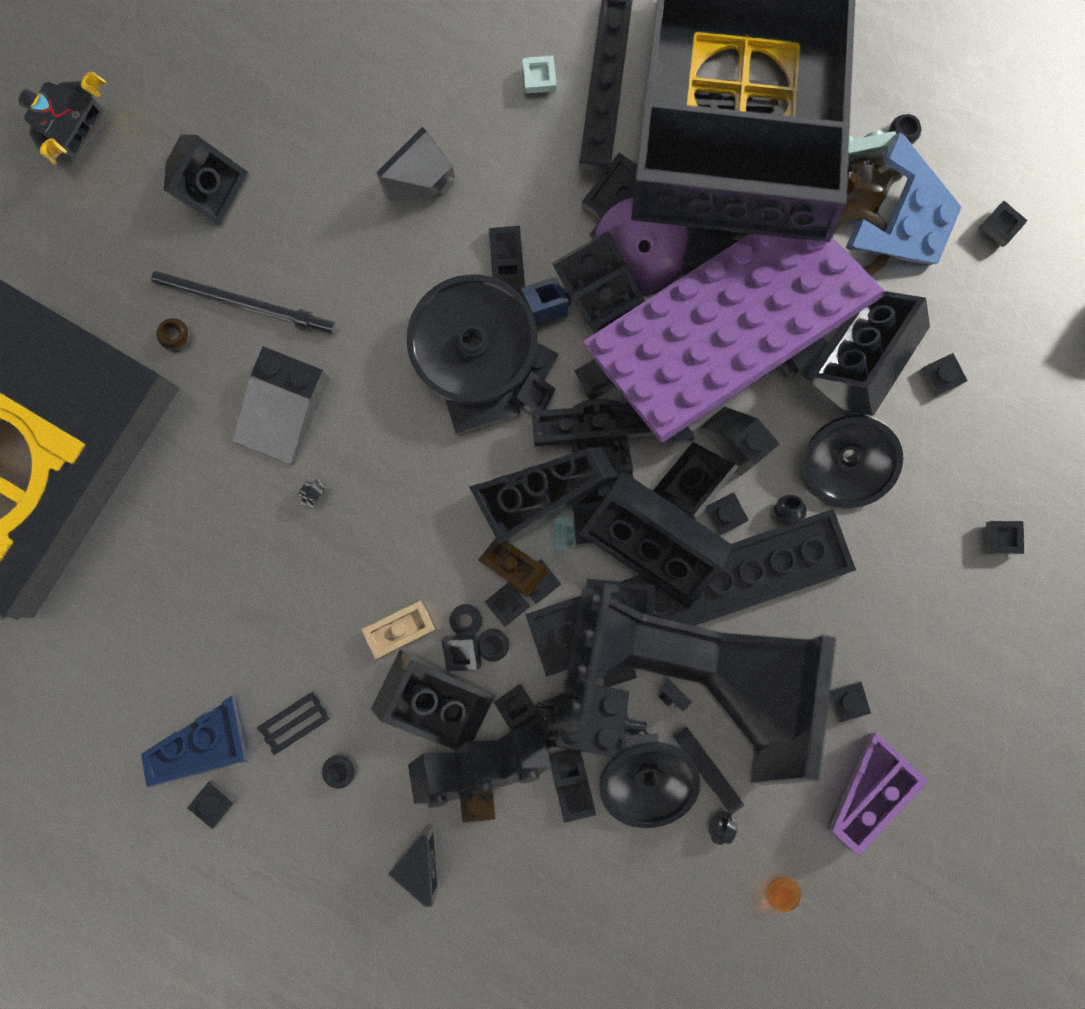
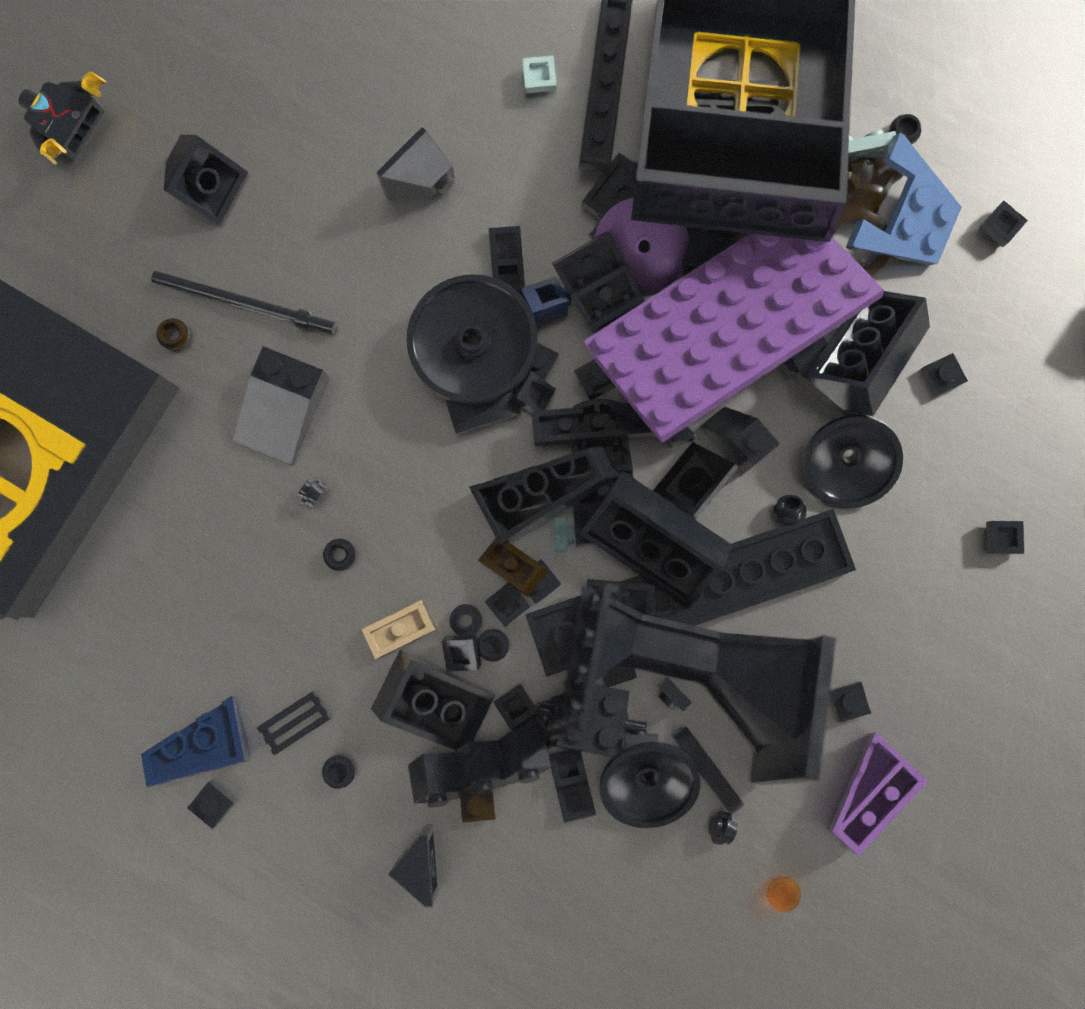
(329, 554): none -> black plate
(726, 514): black plate -> none

